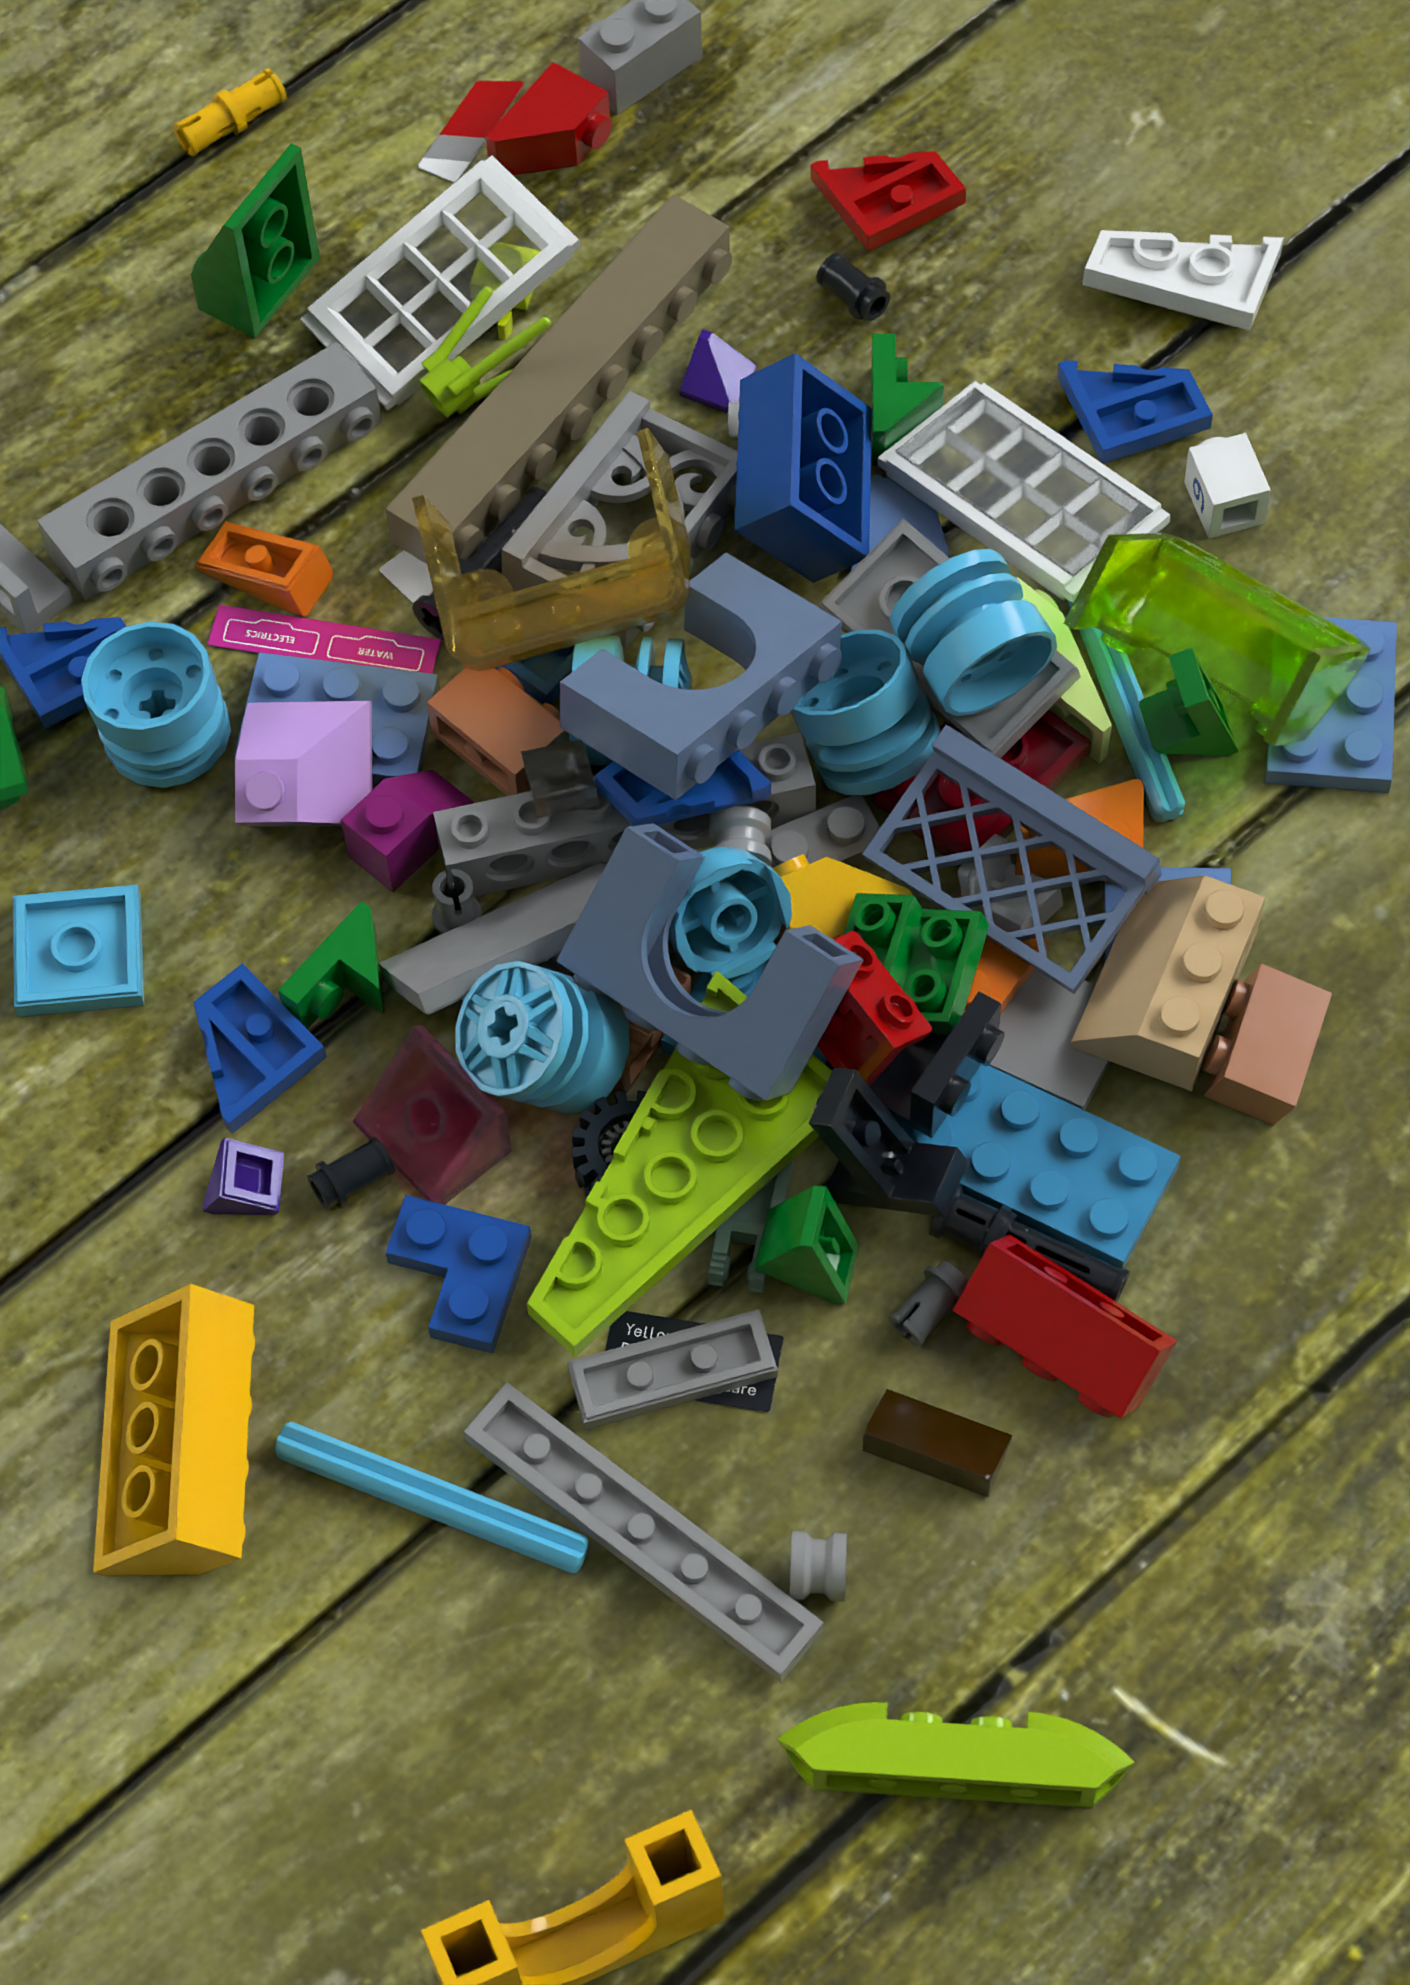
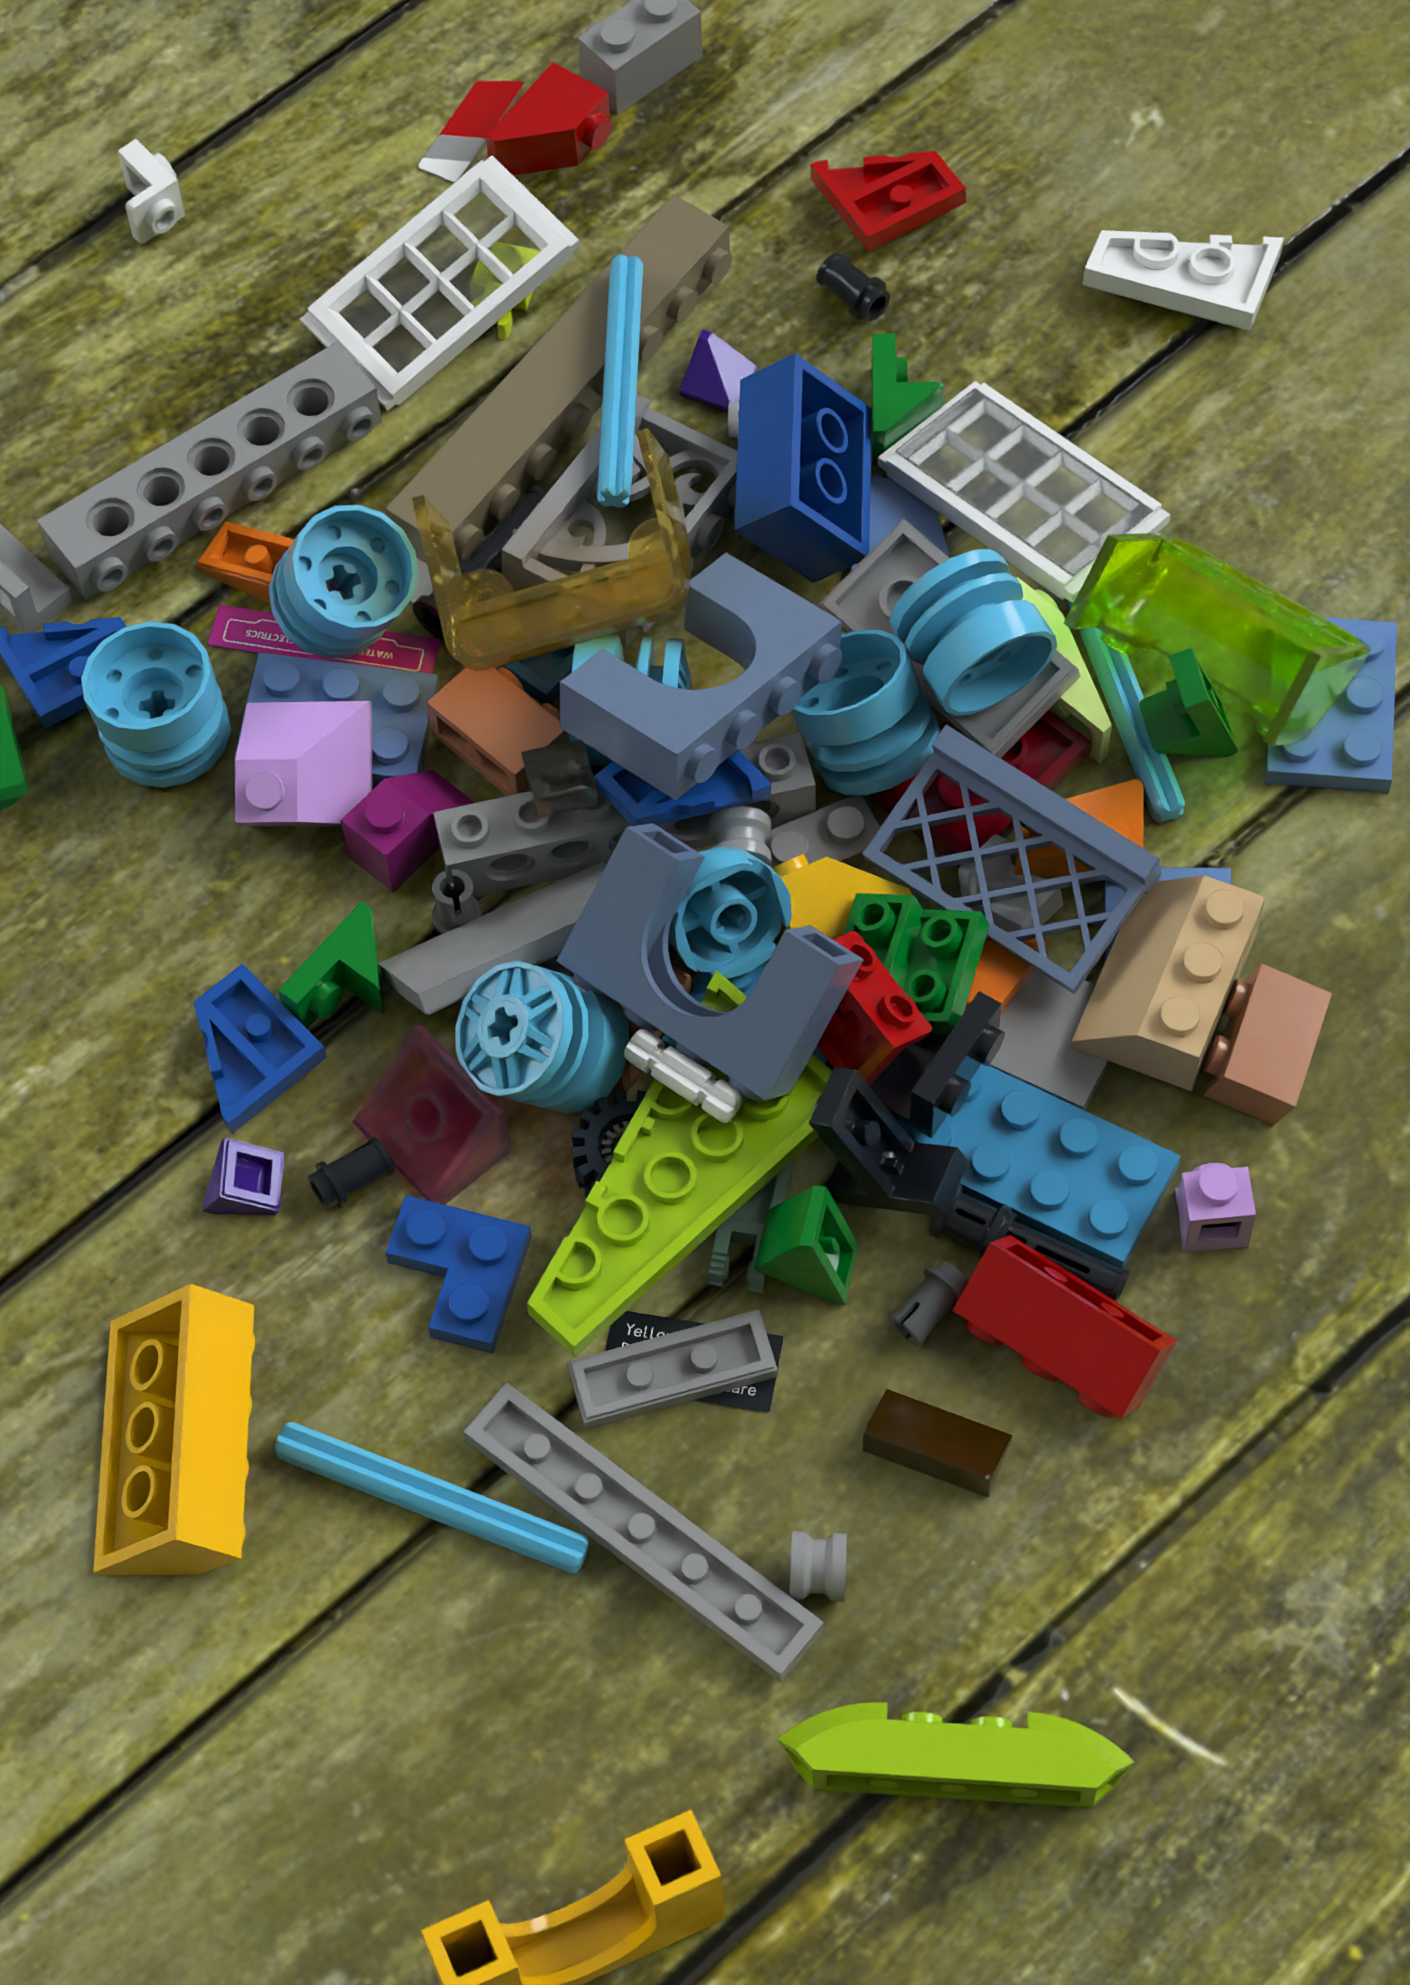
(78, 950): medium azure tile -> none
(156, 192): none -> white bracket
(230, 111): yellow pin -> none
(260, 250): green slope -> none
(355, 554): none -> medium azure wheel
(454, 383): lime plant -> none
(620, 382): none -> medium azure axle
(683, 1075): none -> white axle
(1134, 407): blue wing -> none
(1215, 1196): none -> lavender brick
(1227, 485): white brick -> none

